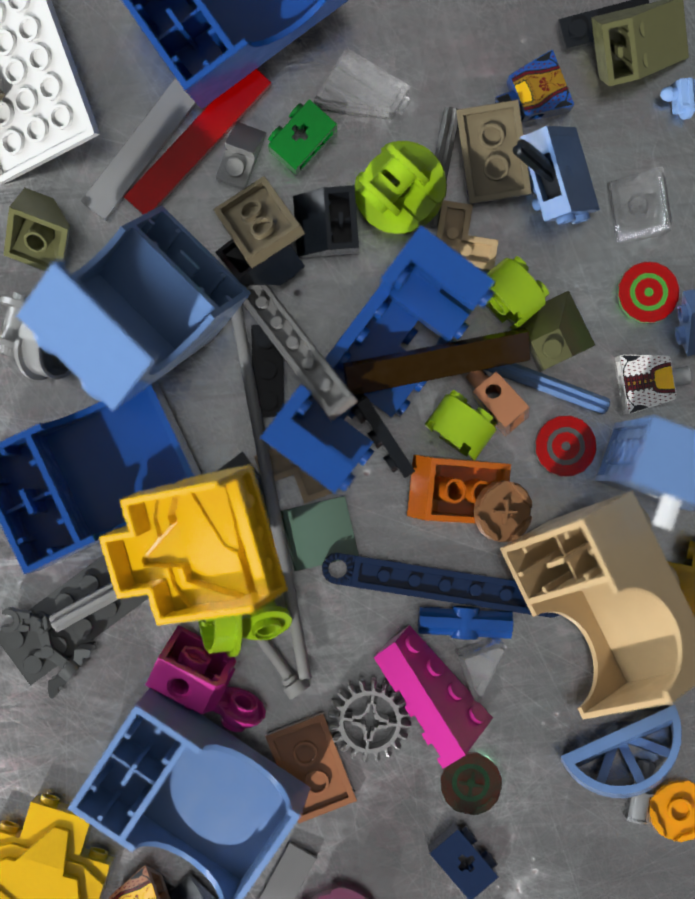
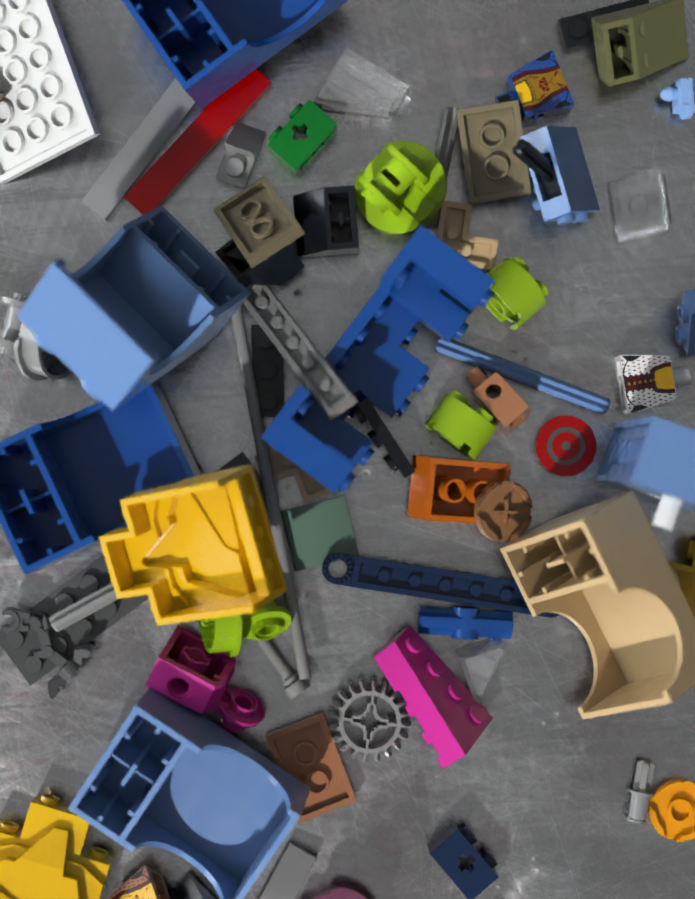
(36, 230): olive slope -> none
(437, 361): dark brown tile -> none
(471, 784): tile -> none
(557, 332): olive slope -> none
(632, 735): medium blue window -> none
(648, 292): red tile -> none

